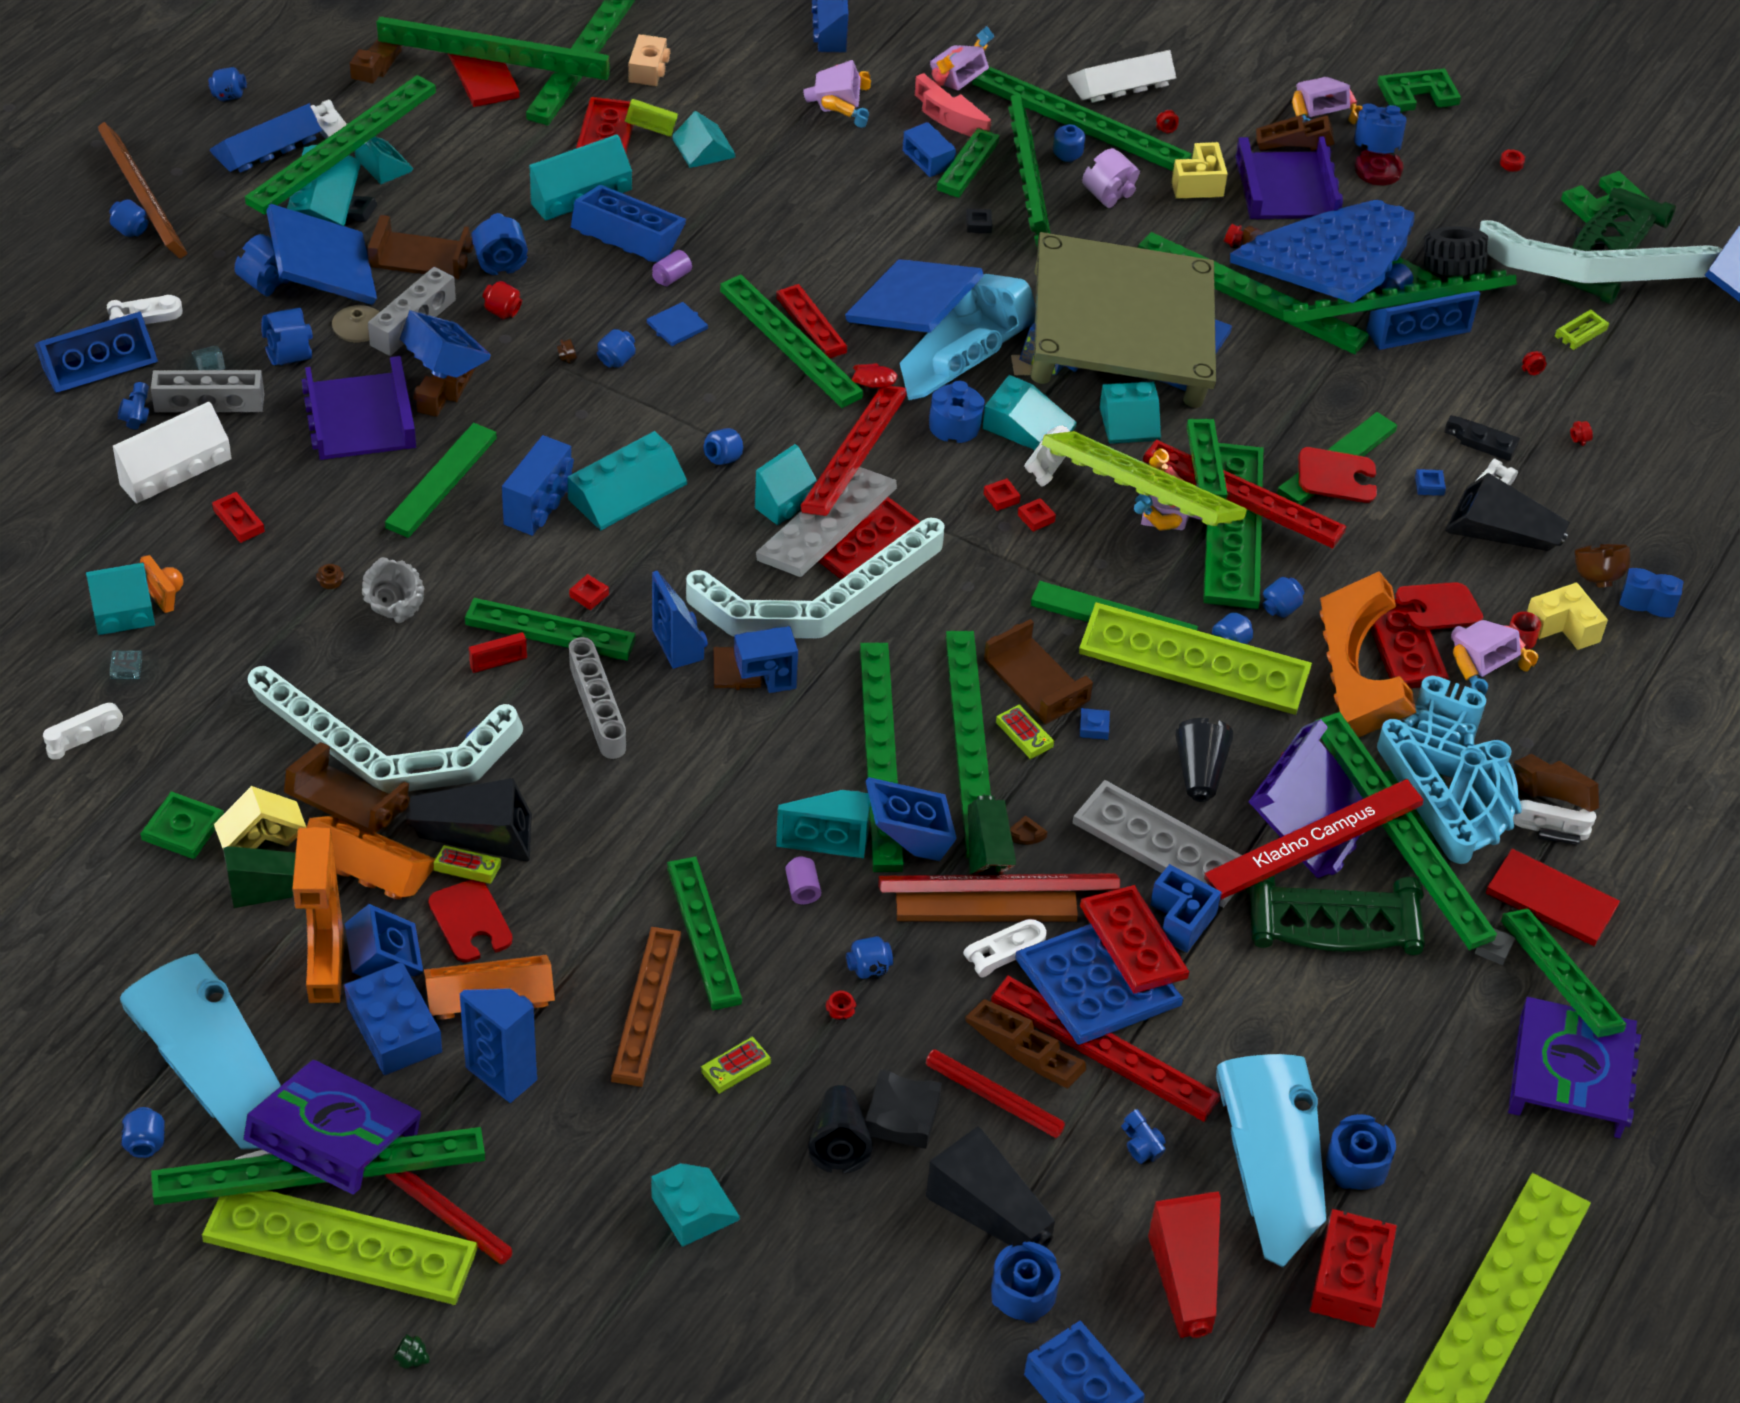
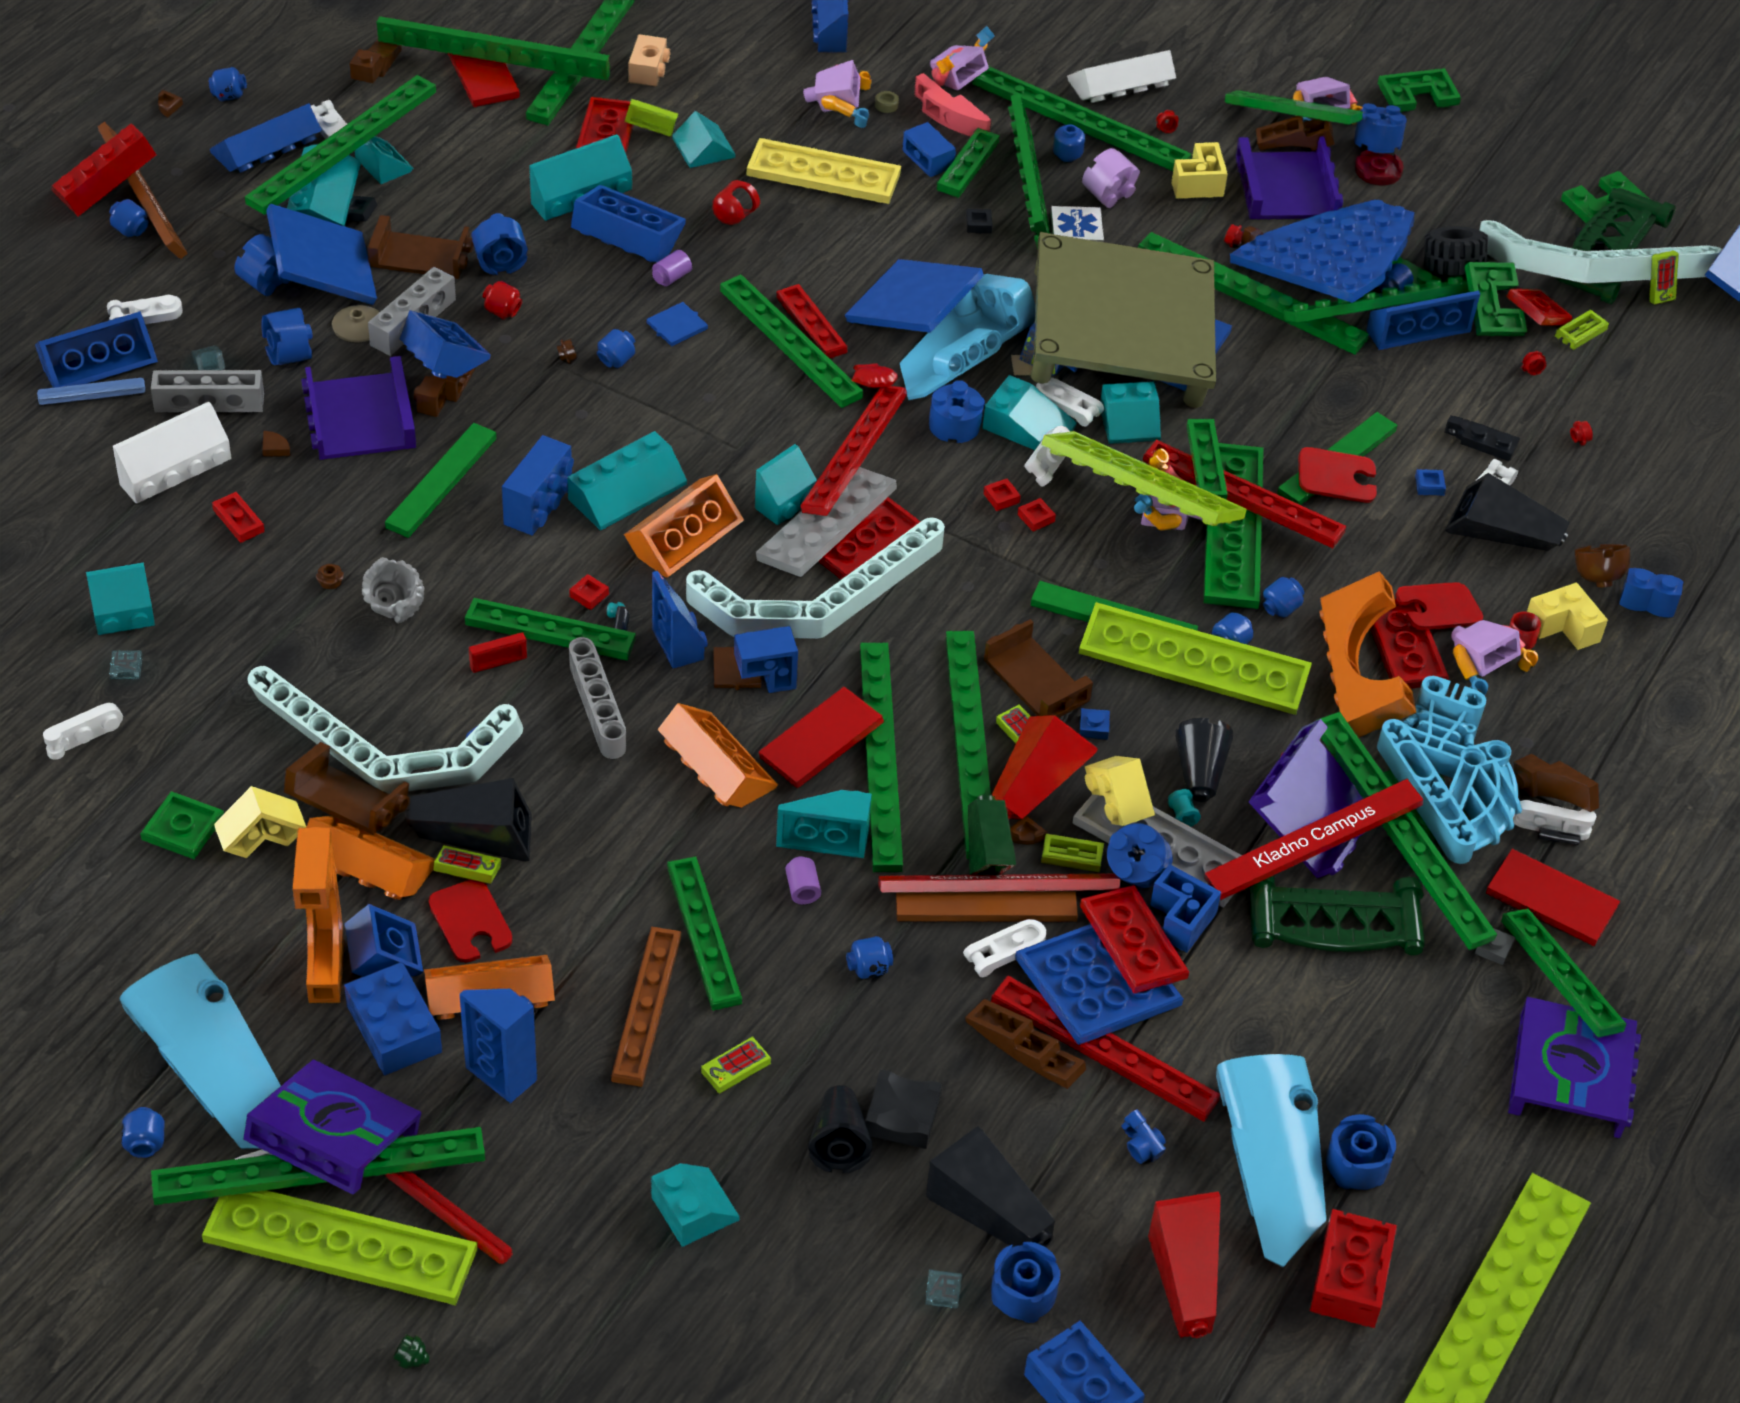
(91, 391): none -> medium blue axle
(104, 170): none -> red slope
(133, 409): blue plate -> none
(162, 583): orange tile -> none
(168, 103): none -> reddish brown tile
(259, 875): dark green slope -> none
(275, 444): none -> reddish brown tile
(621, 615): none -> black arm
(685, 526): none -> orange slope
(715, 756): none -> orange slope
(723, 446): blue head -> none
(728, 208): none -> red helmet
(821, 737): none -> red tile
(823, 170): none -> light yellow plate
(841, 999): red plate -> none
(886, 102): none -> olive tile
(912, 817): blue slope -> none
(943, 1288): none -> clear light blue tile
(995, 1093): red axle -> none
(1040, 763): none -> red slope
(1072, 401): none -> white plate
(1072, 856): none -> lime tile
(1077, 222): none -> white tile
(1123, 787): none -> light yellow brick
(1125, 846): none -> blue brick
(1183, 807): none -> teal bush
(1293, 107): none -> green tile
(1489, 318): none -> green plate
(1512, 160): red tile -> none
(1539, 306): none -> red tile
(1664, 277): none -> tile

